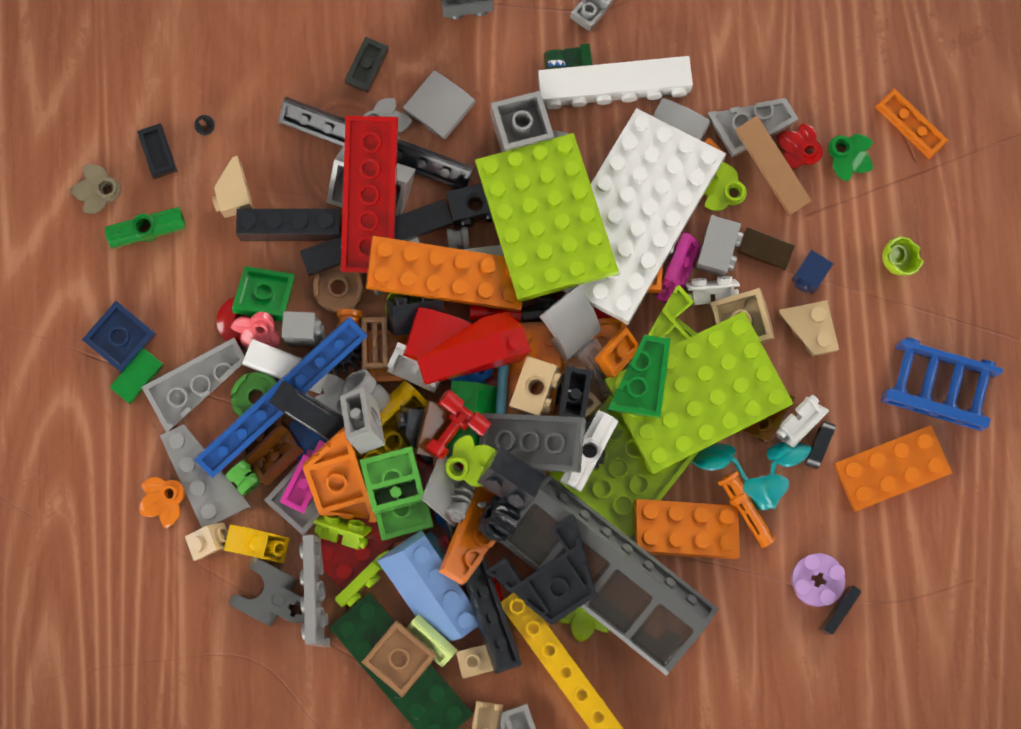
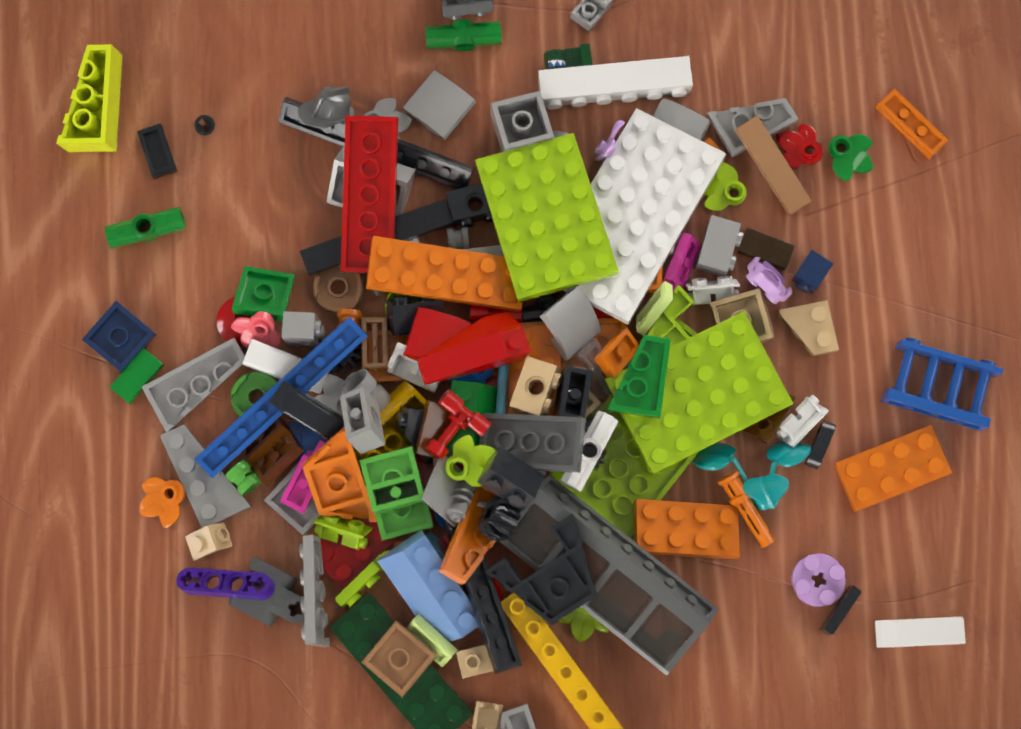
(93, 189): dark tan plate -> none
(94, 108): none -> neon yellow wedge
(224, 587): none -> dark purple beam
(232, 190): tan slope -> none
(256, 543): yellow slope -> none
(288, 224): black brick -> none
(327, 108): none -> dark grey piece
(366, 65): pearl dark grey plate -> none
(463, 35): none -> green piece
(607, 148): none -> lavender plate
(654, 308): none -> yellowish green tile
(769, 280): none -> lavender plate
(902, 256): lime hair -> none
(920, 632): none -> white piece

